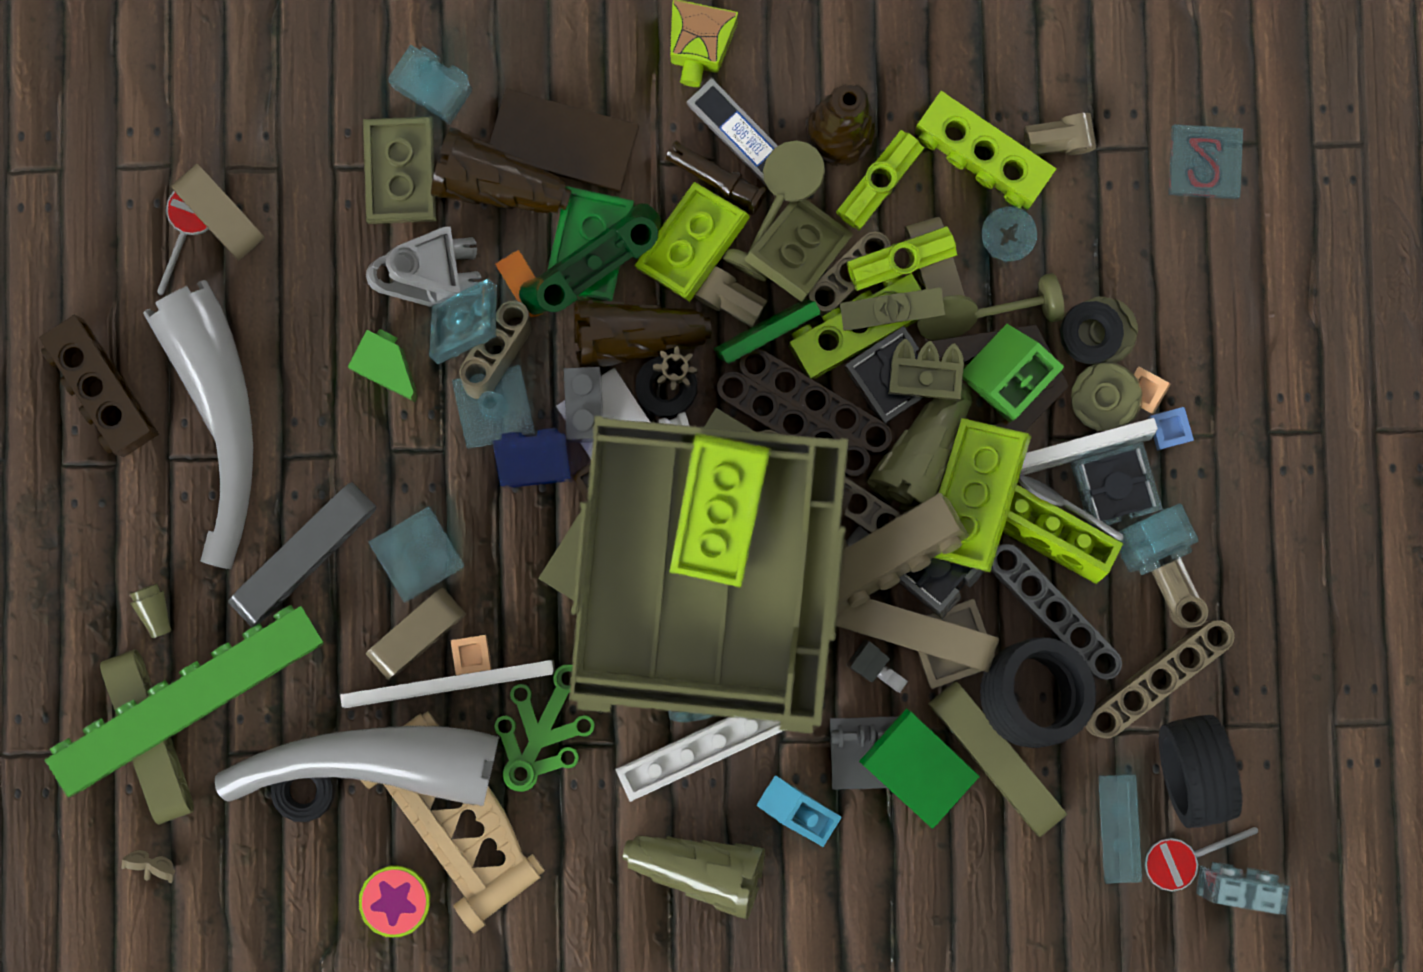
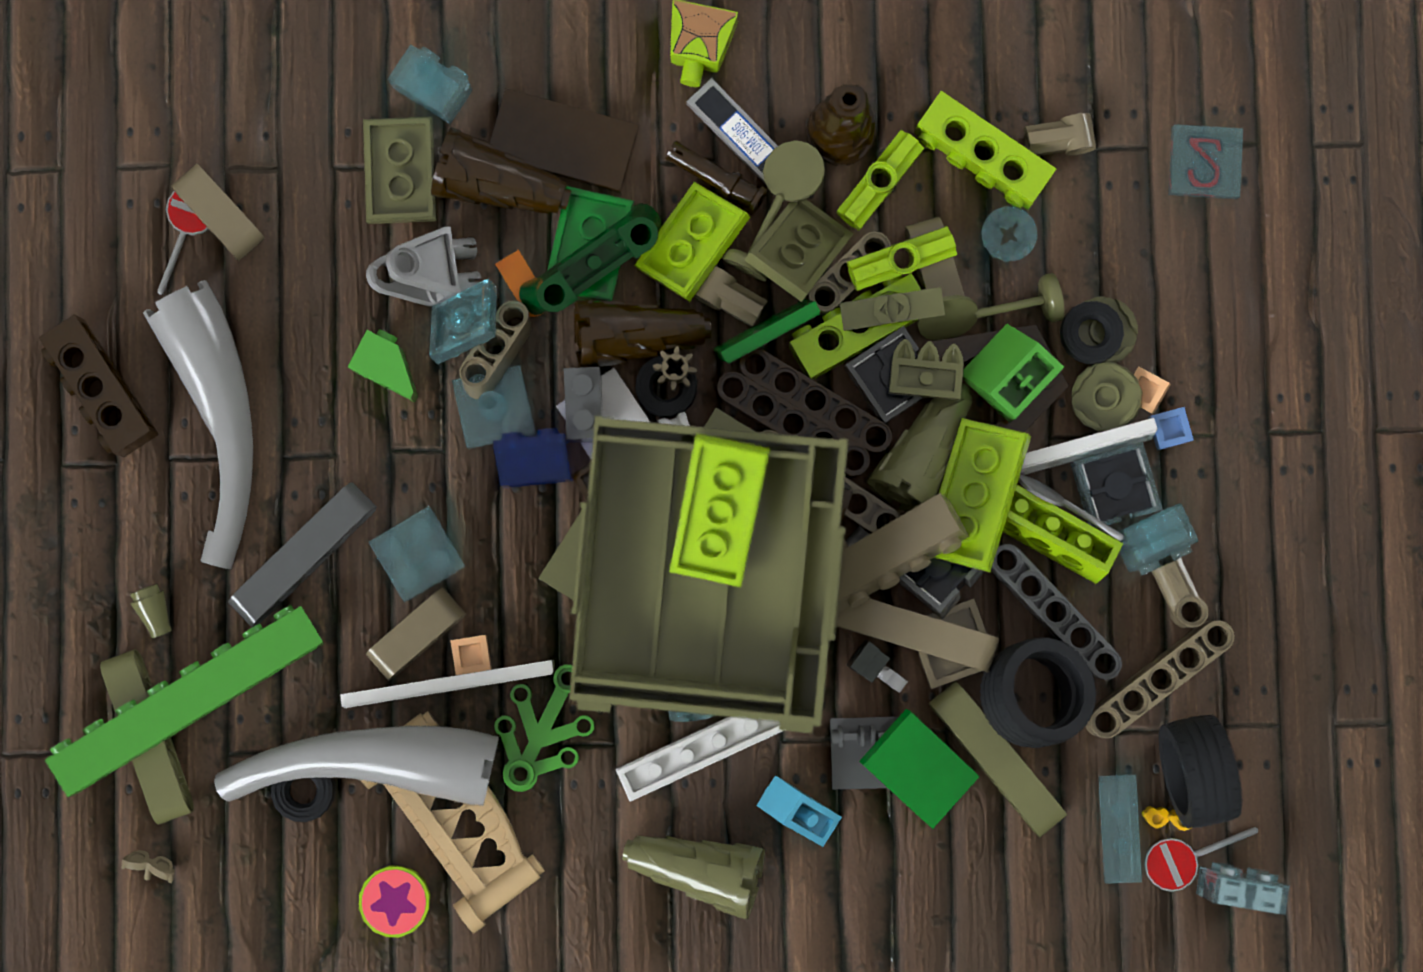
(1161, 816): none -> yellow piece

